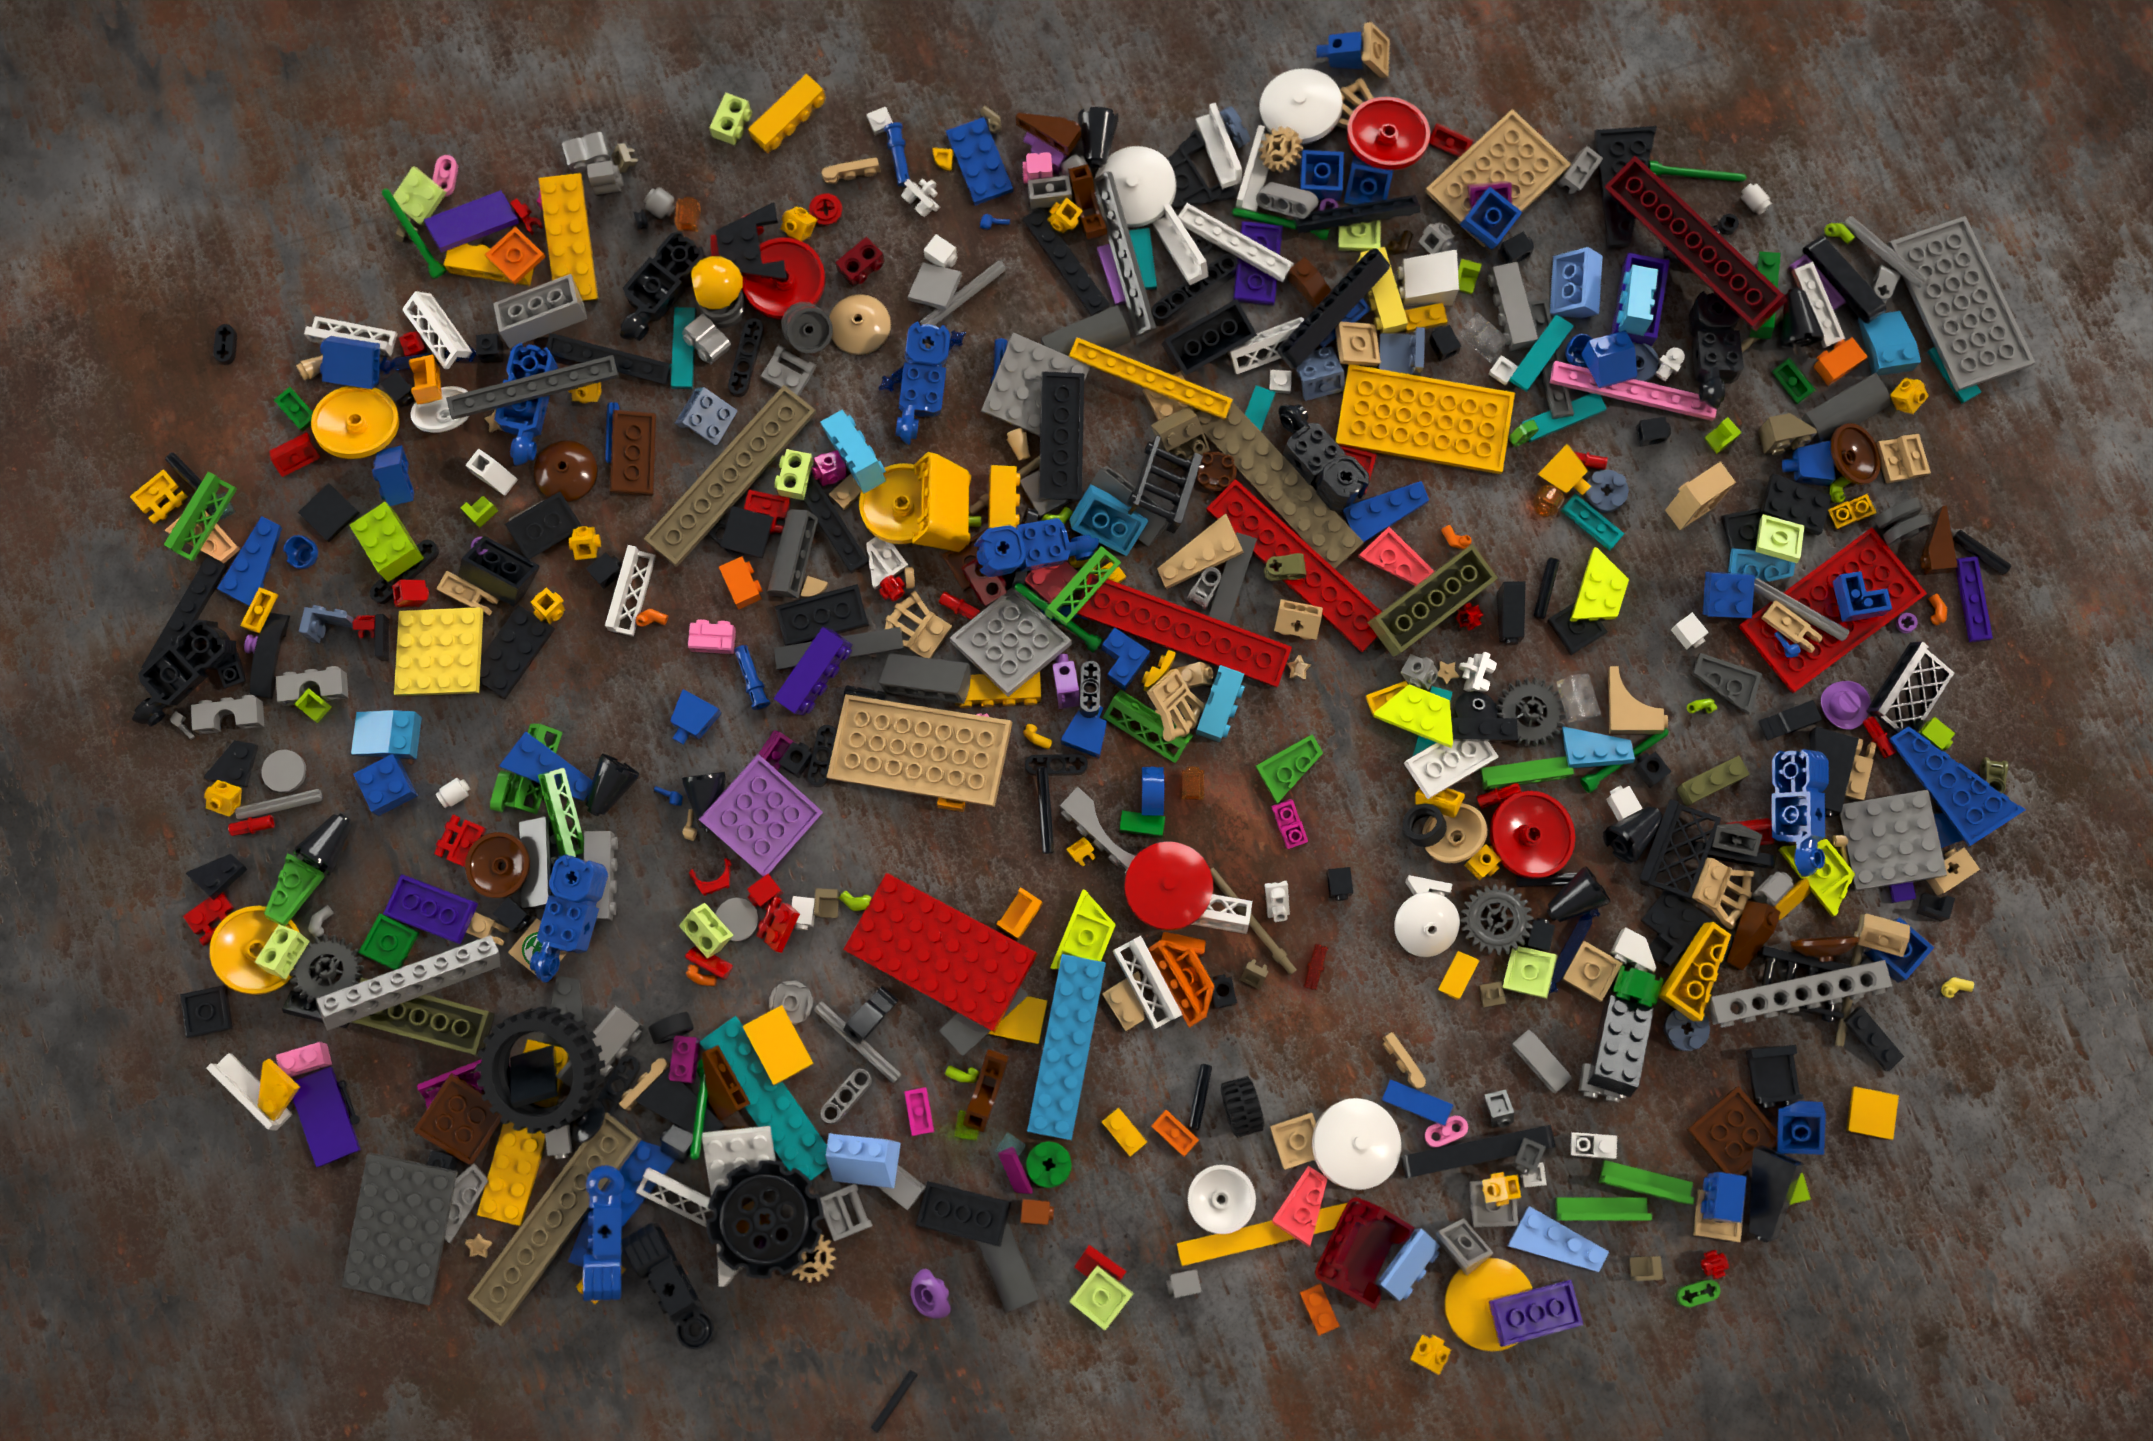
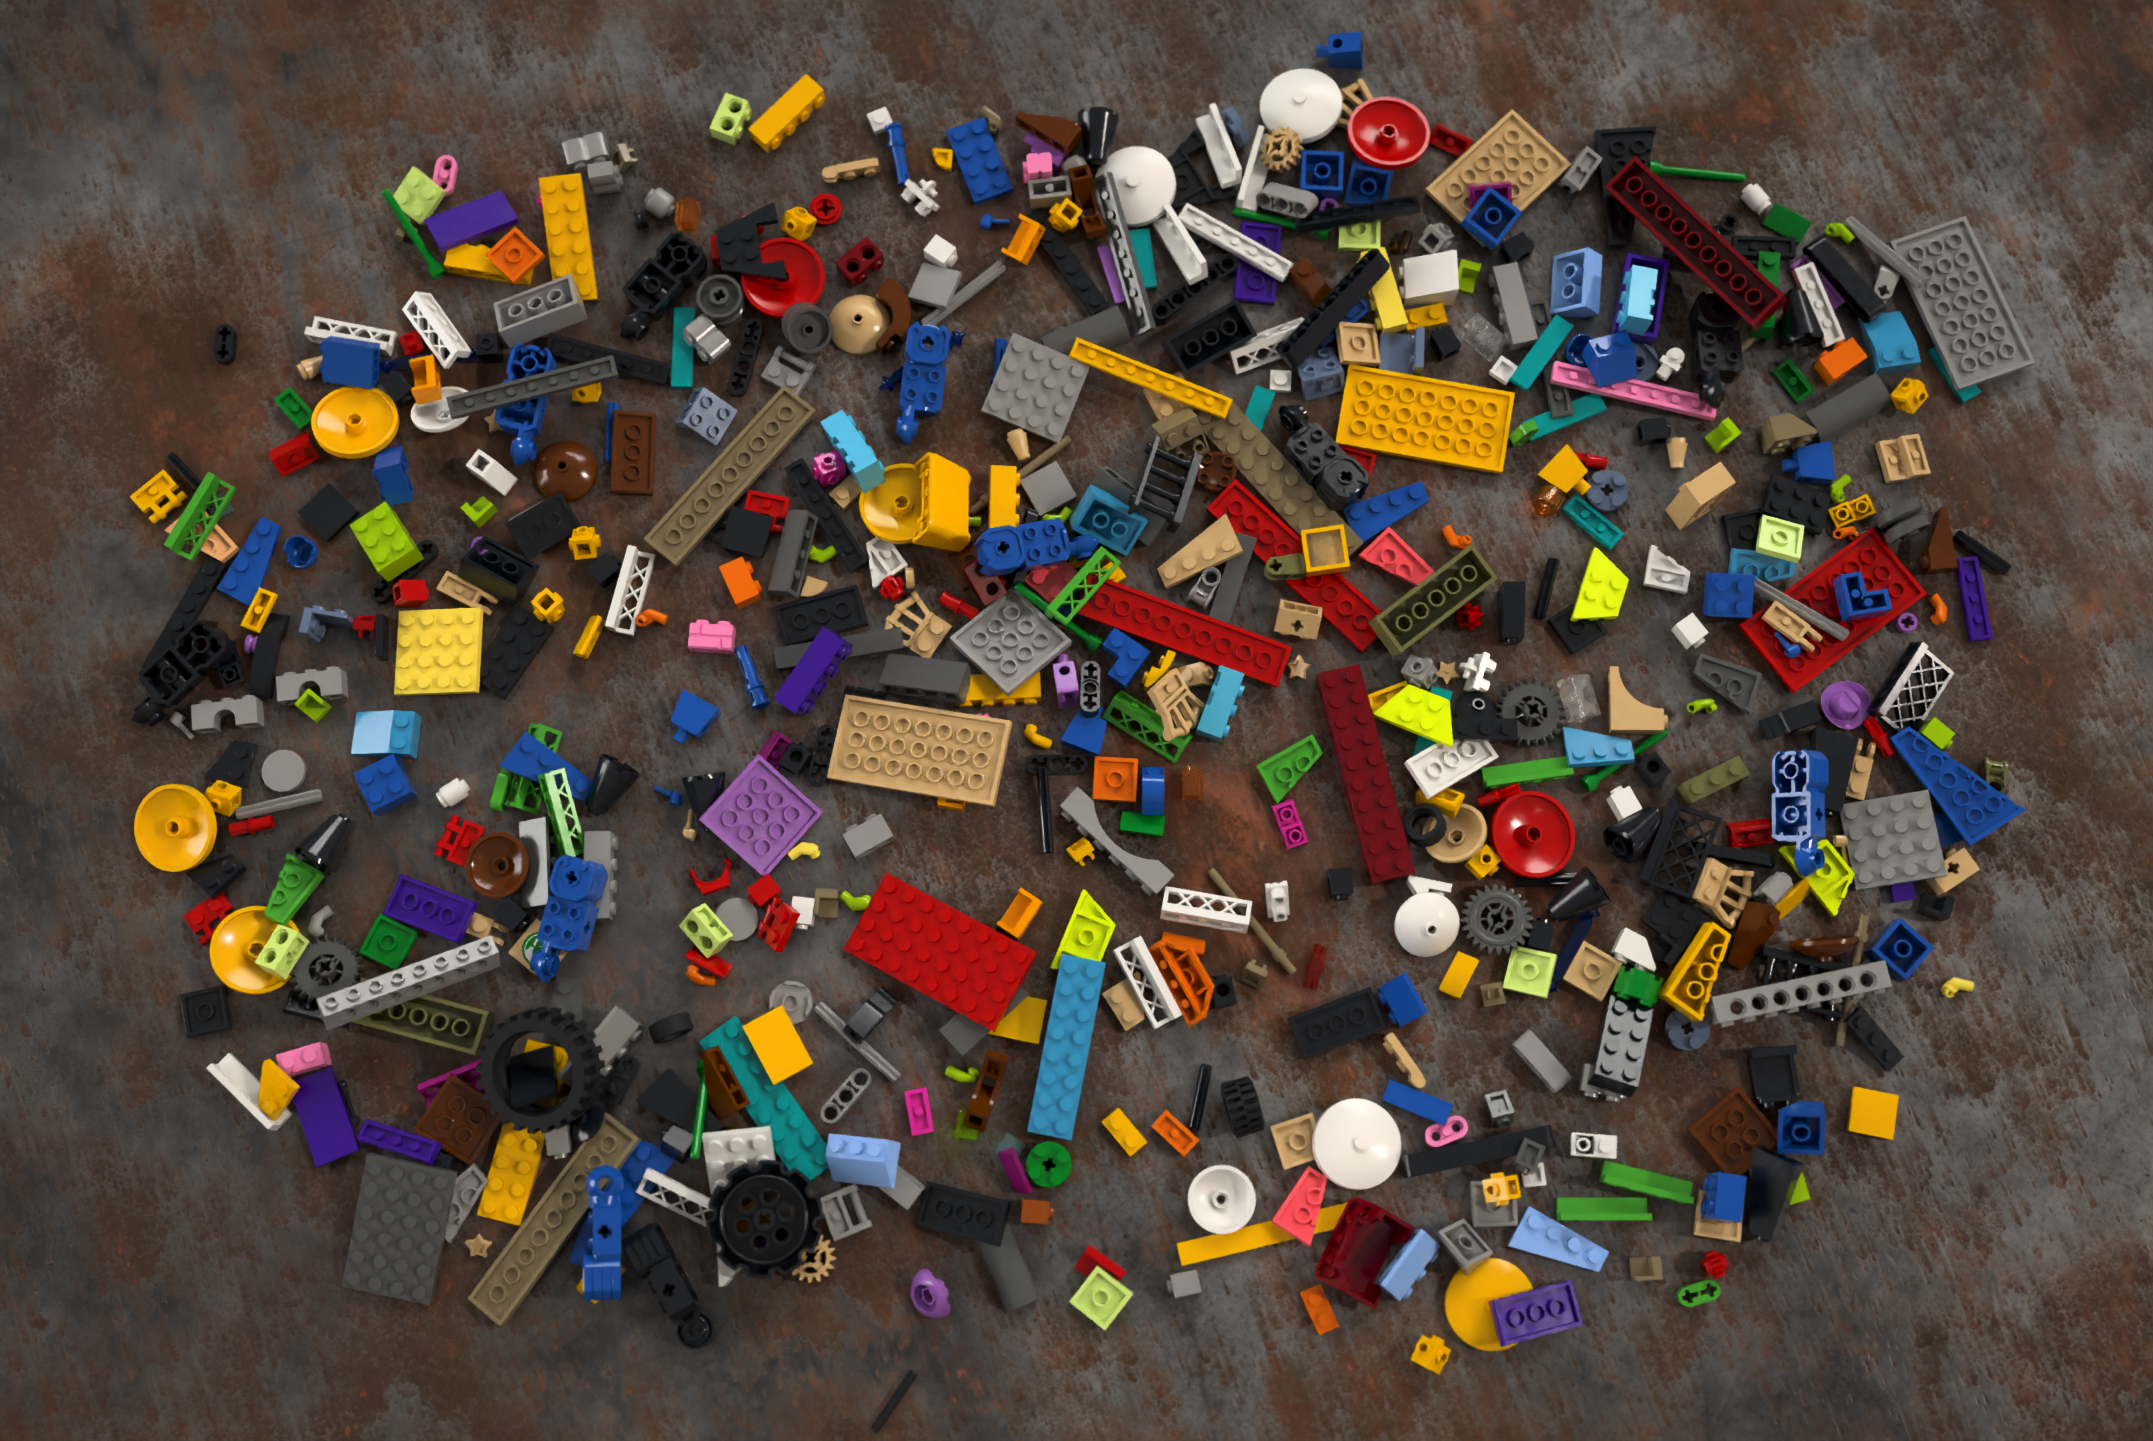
(175, 827): none -> yellow dish
(399, 1142): none -> dark purple tile
(523, 212): red plate -> none
(589, 637): none -> yellow slope
(644, 1082): tan hinge -> none
(684, 1059): magenta bracket -> none
(716, 282): yellow cylinder -> none
(799, 475): yellowish green brick -> none
(804, 848): none -> light yellow arm
(821, 555): none -> lime arm
(868, 836): none -> light grey brick
(896, 300): none -> reddish brown arch
(1025, 240): none -> light orange panel
(1061, 436): black plate -> none
(1115, 779): none -> orange plate
(1168, 886): red dish -> none
(1325, 550): none -> piece
(1336, 1023): none -> black plate
(1364, 775): none -> dark red brick
(1375, 50): tan plate -> none
(1401, 1000): none -> blue slope
(1665, 573): none -> white wing
(1677, 450): none -> tan cone
(1737, 838): dark grey slope -> none
(1751, 245): none -> black plate
(1786, 223): none -> green slope
(1843, 532): none -> orange arm
(1855, 454): reddish brown dish -> none
(1884, 935): tan panel -> none

